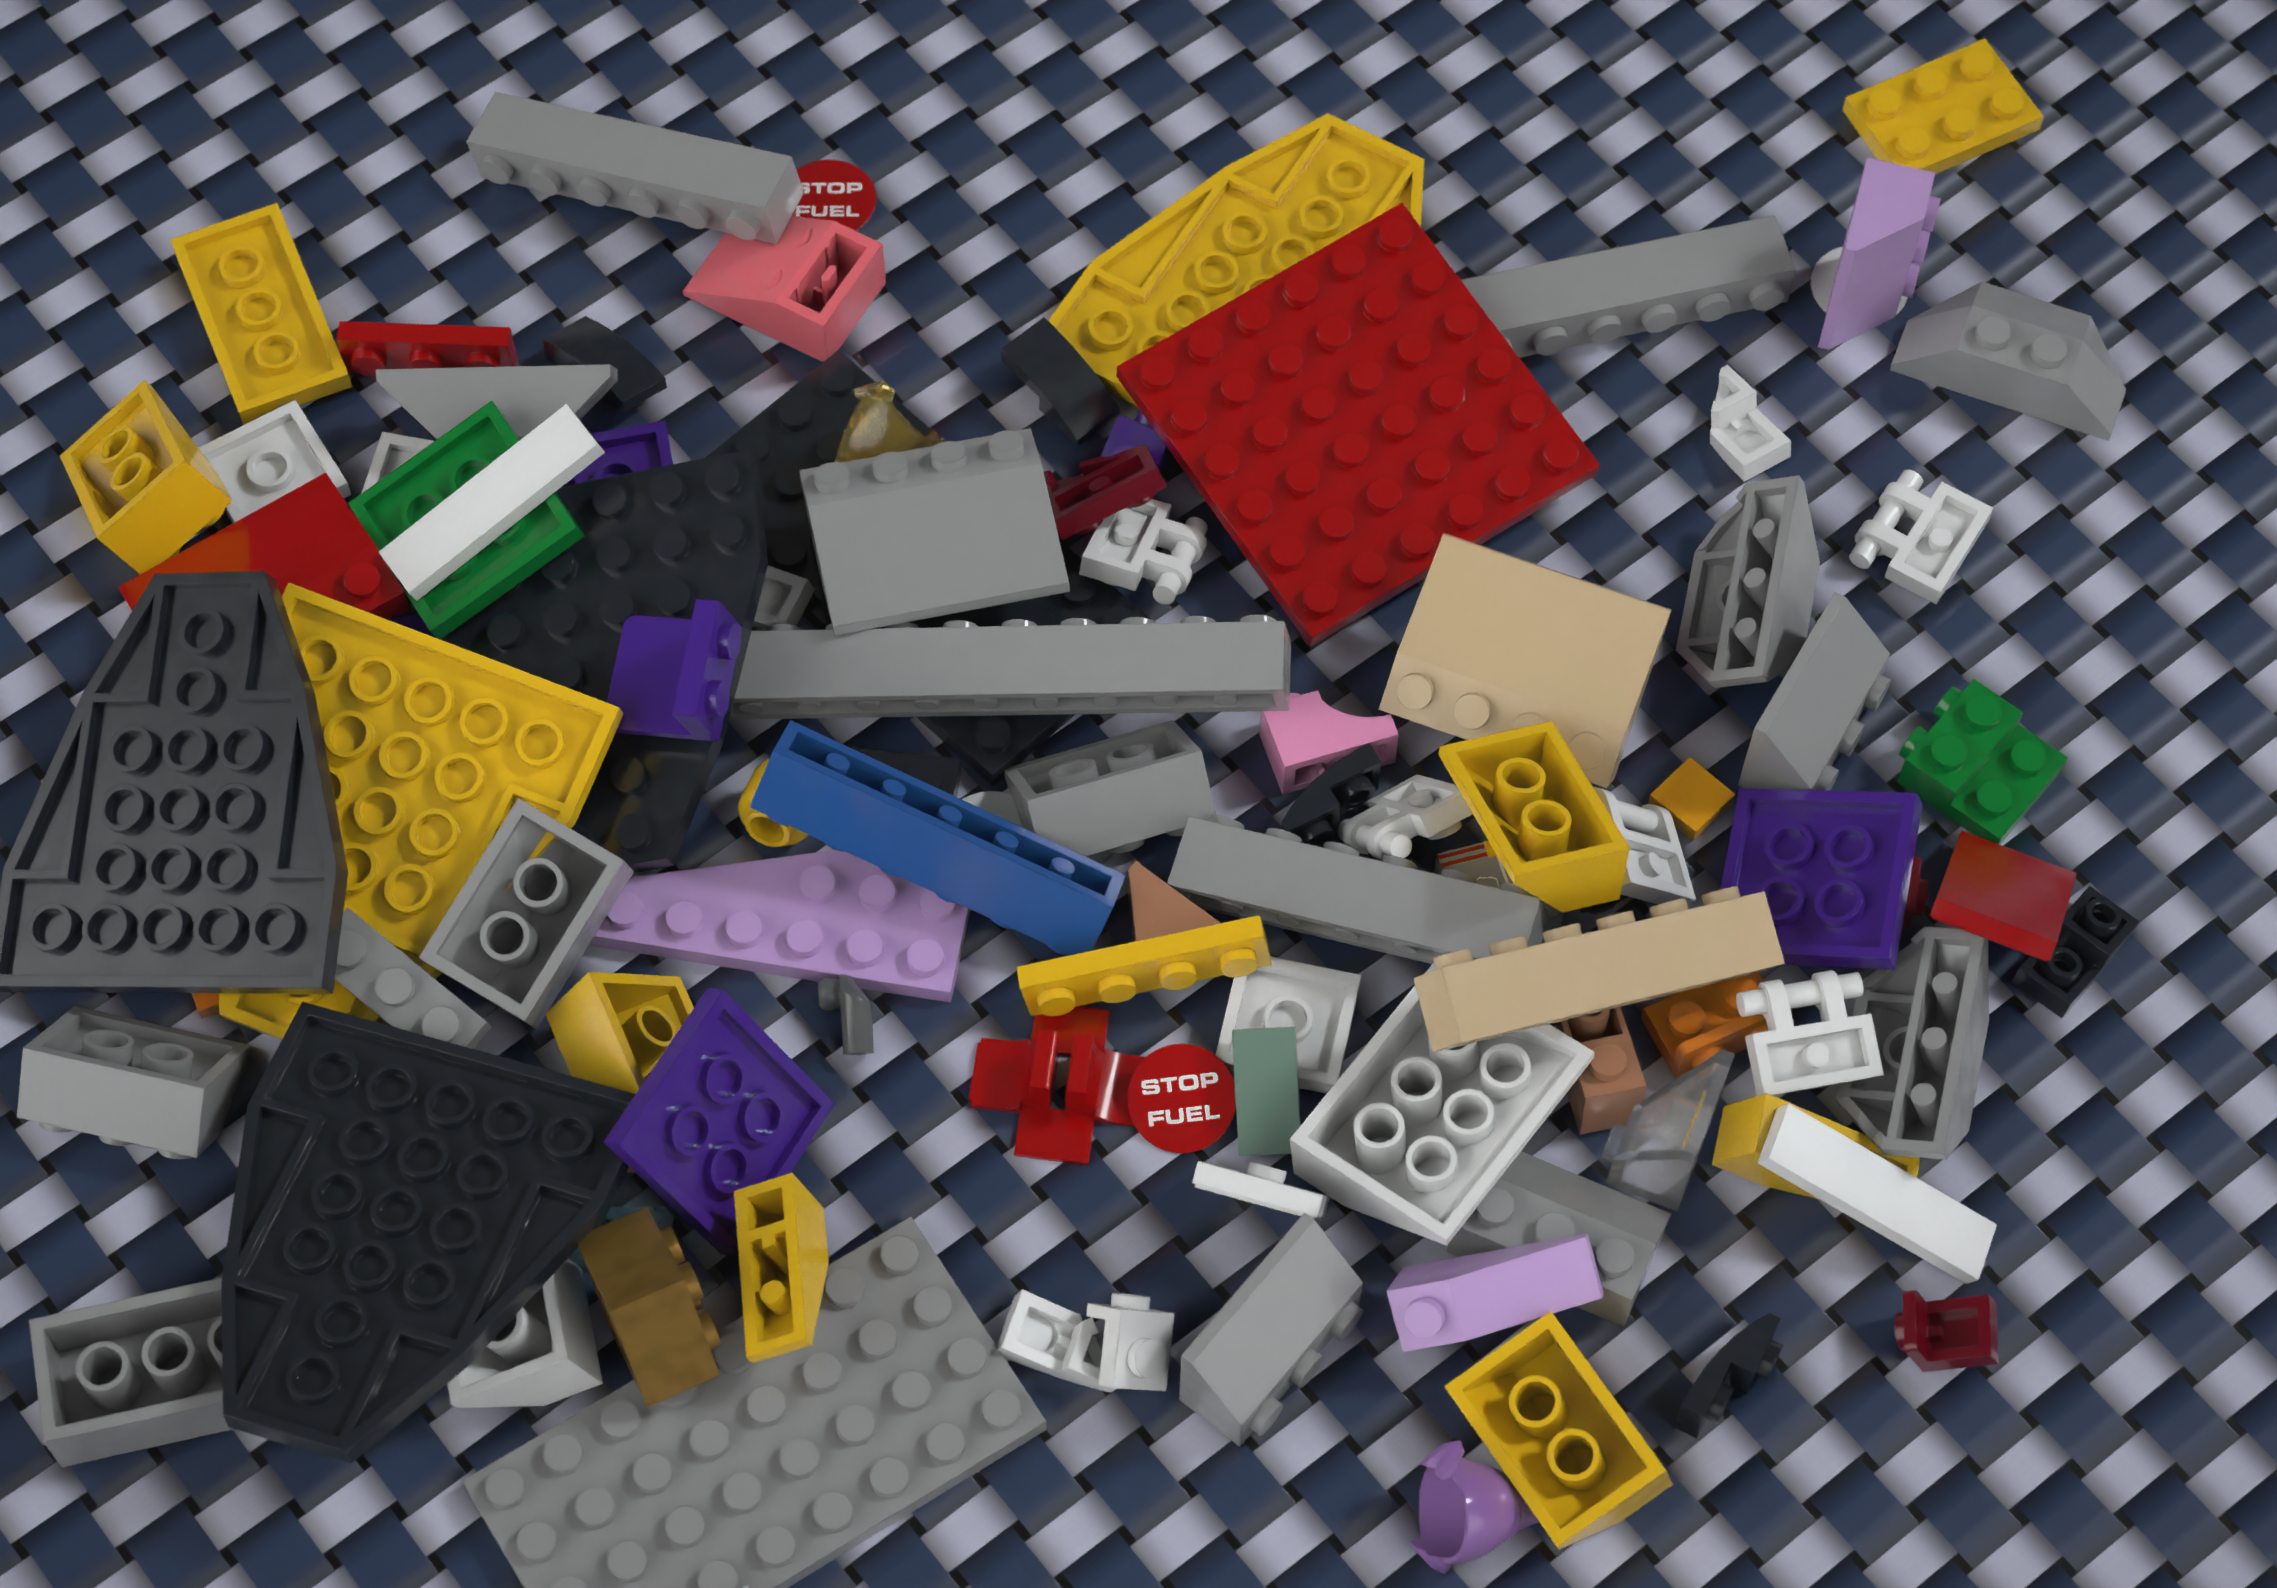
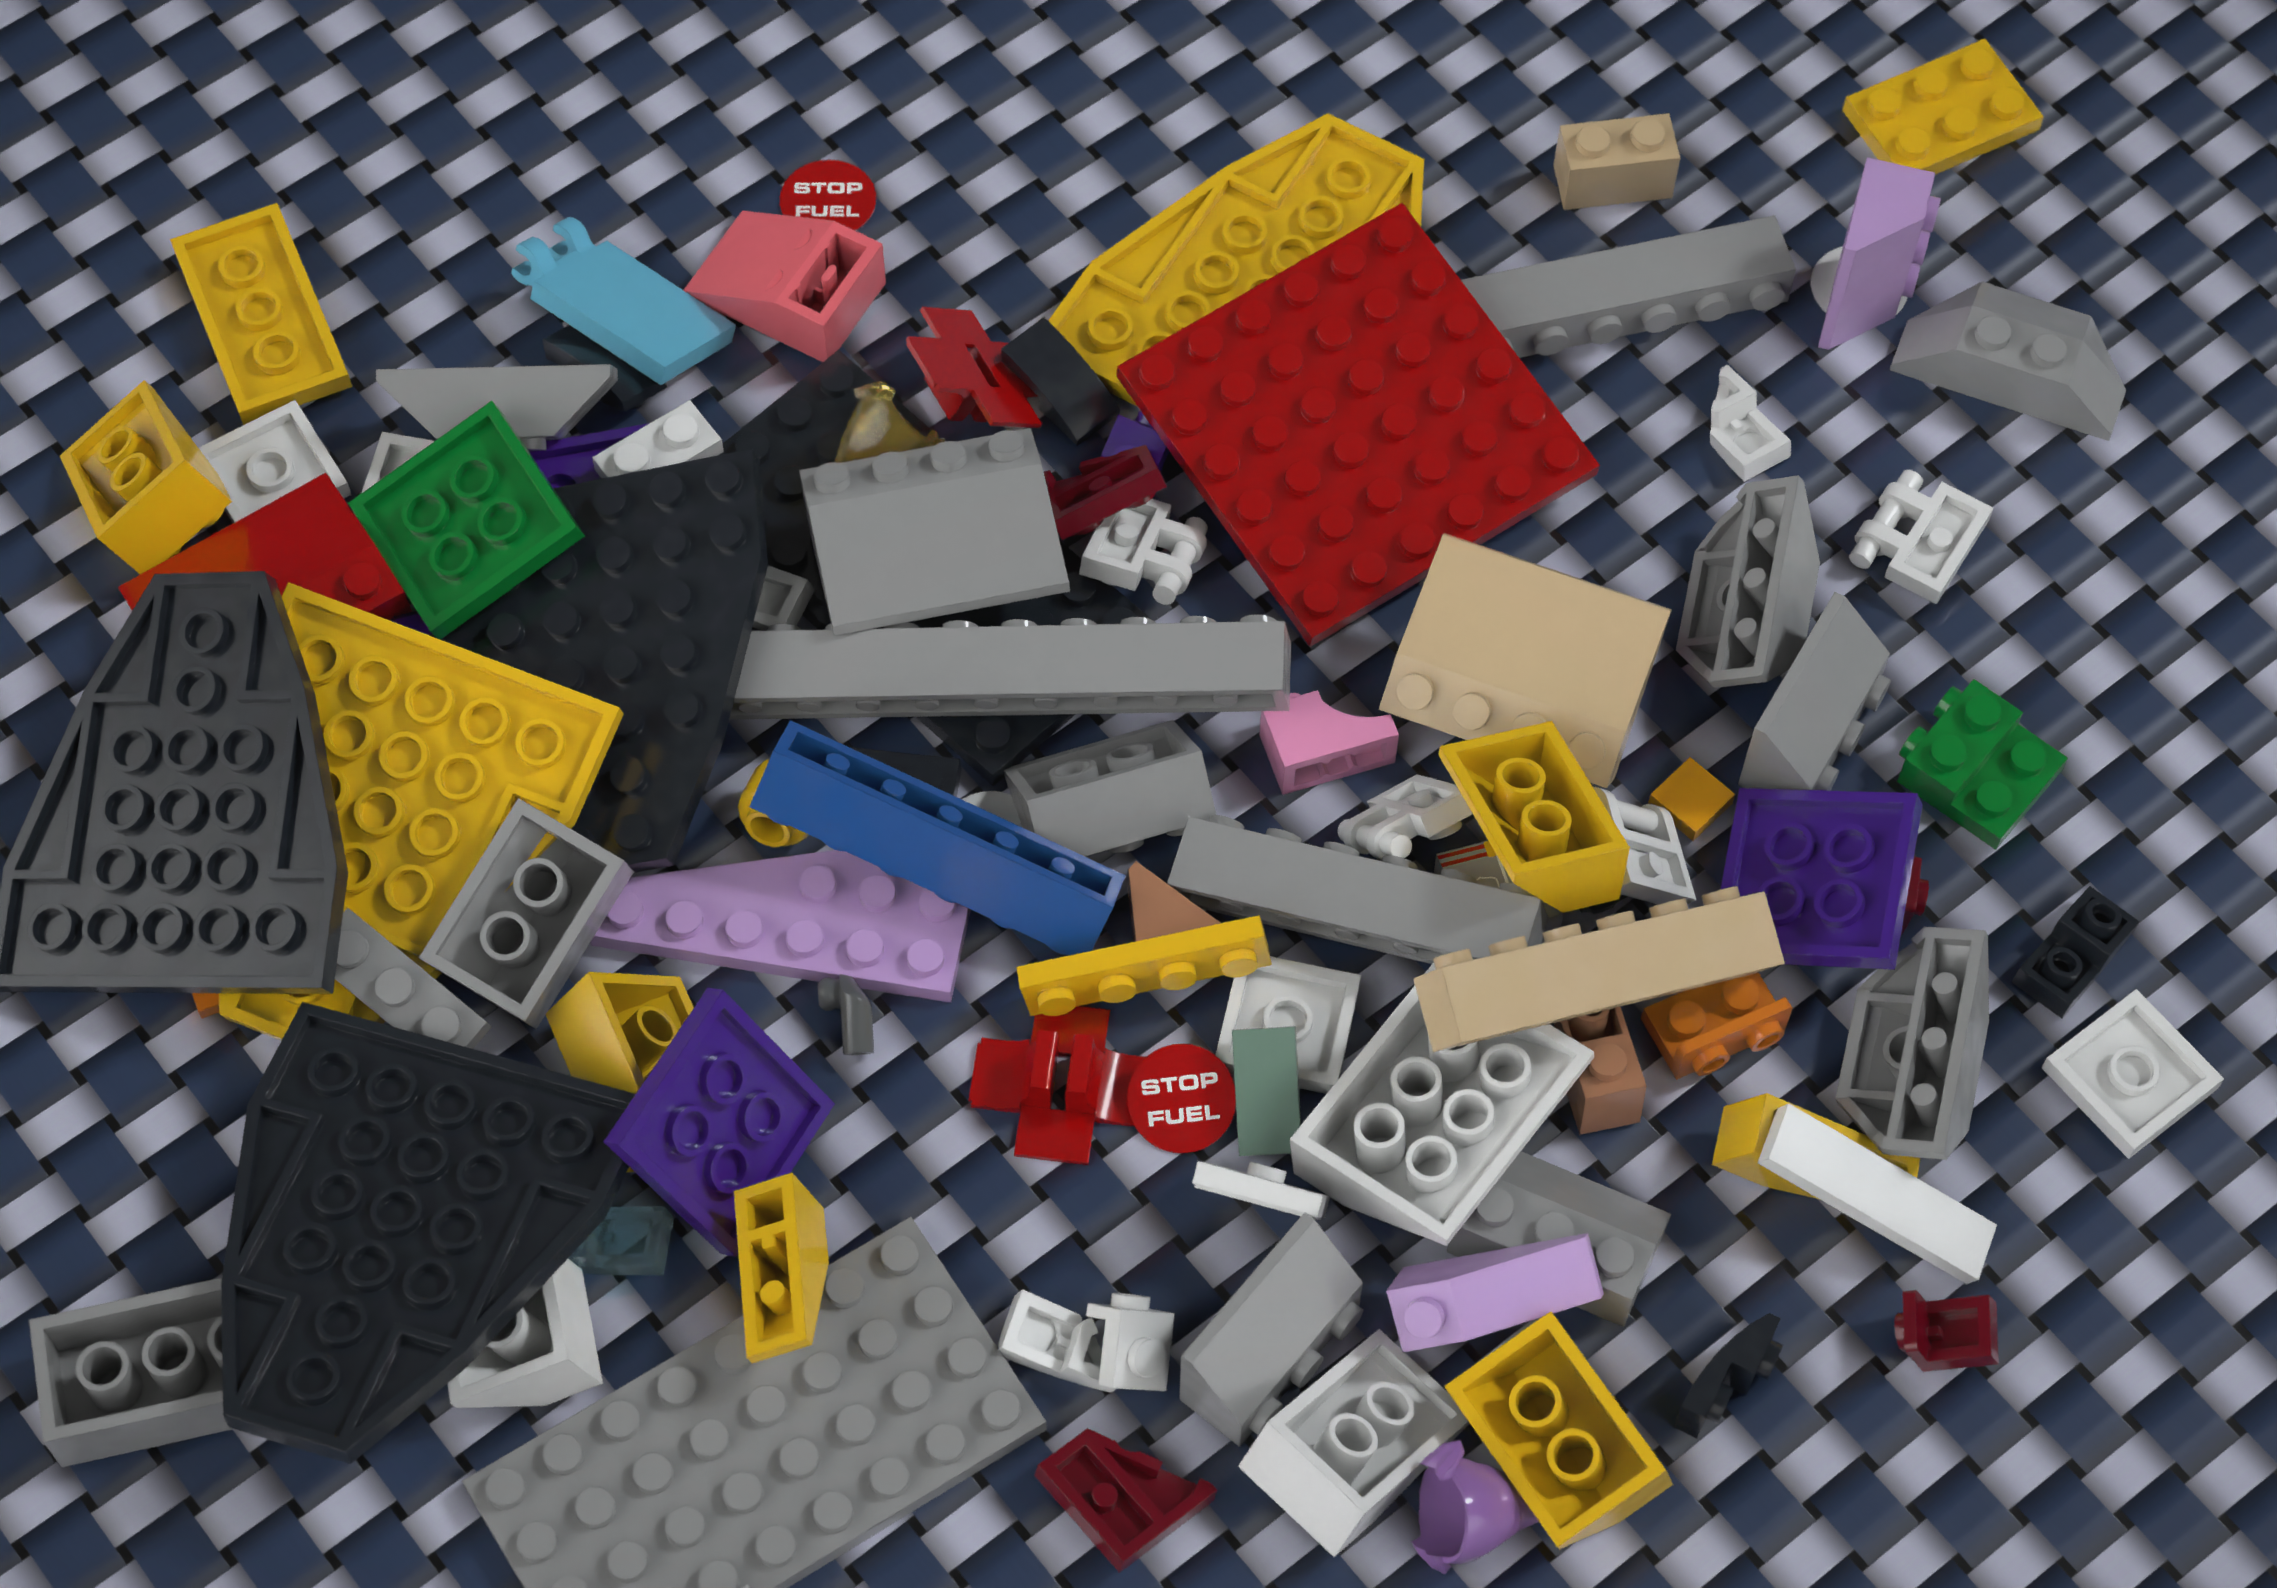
(130, 1082): light grey slope -> none
(418, 346): red plate -> none
(491, 502): white tile -> none
(621, 303): none -> medium azure tile
(636, 167): light grey brick -> none
(651, 1305): pearl gold brick -> none
(669, 440): none -> white plate
(676, 673): dark purple bracket -> none
(970, 379): none -> red piece
(1120, 1495): none -> dark red wing
(1346, 784): black slope -> none
(1353, 1441): none -> white slope
(1616, 161): none -> tan brick
(1666, 1133): clear slope -> none
(1815, 1053): white plate -> none
(2004, 896): red tile -> none
(2132, 1073): none -> white plate

